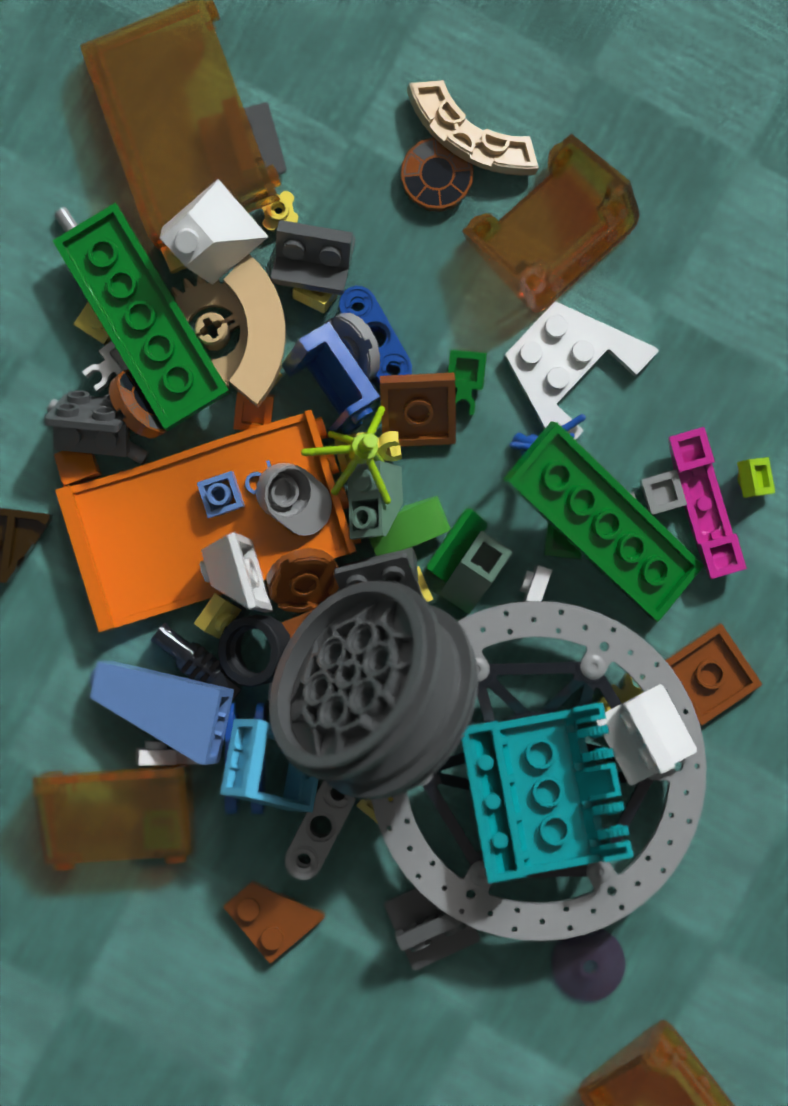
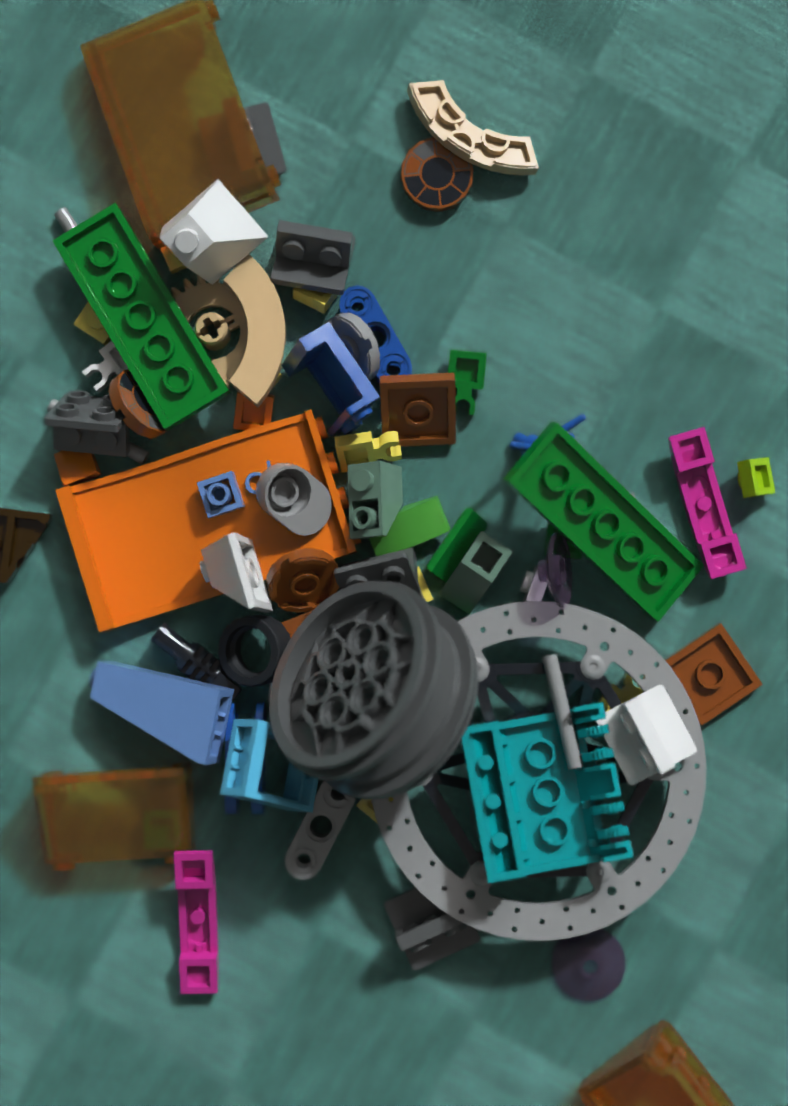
(158, 753): white plate -> none
(197, 921): none -> dark pink slope
(217, 615): light yellow plate -> none
(271, 918): dark orange wing -> none
(285, 203): light yellow plate -> none
(360, 450): lime plant -> none
(557, 570): none -> clear purple dish
(558, 226): clear orange windscreen -> none
(559, 353): white wing -> none
(562, 711): none -> light grey bar
(663, 492): light grey plate -> none

